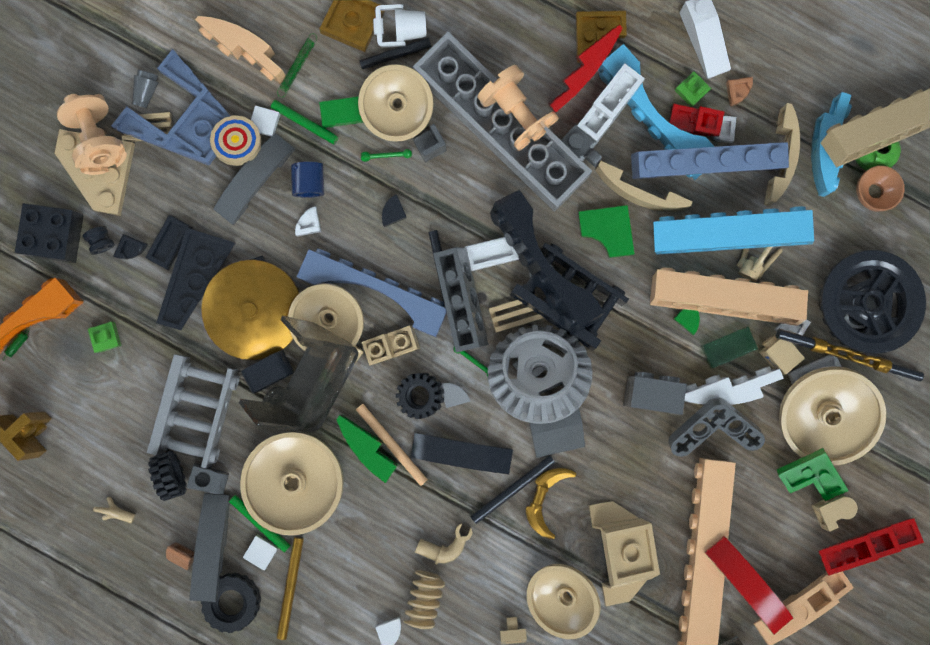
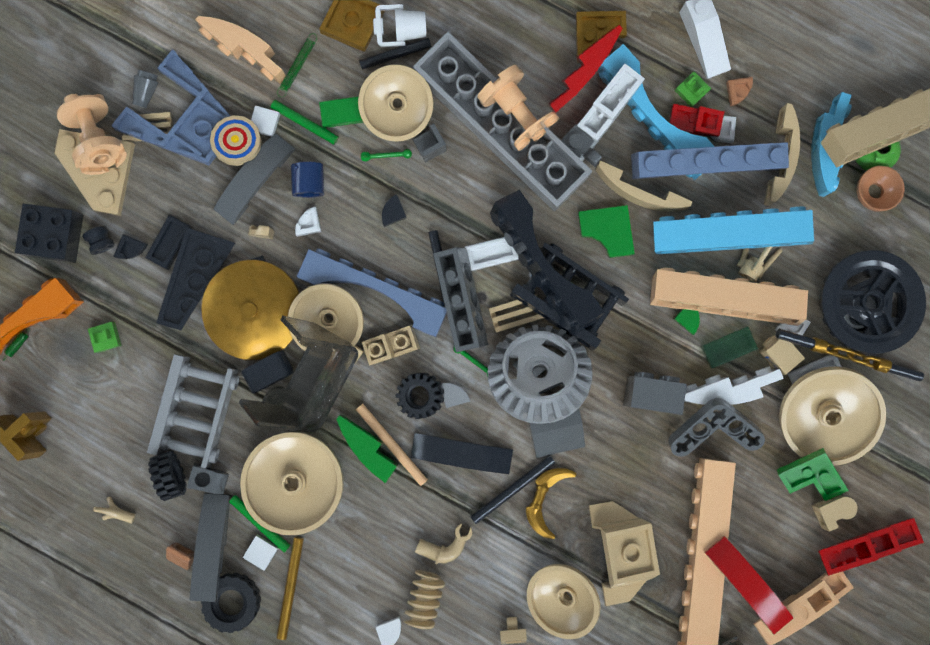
(261, 231): none -> tan tile

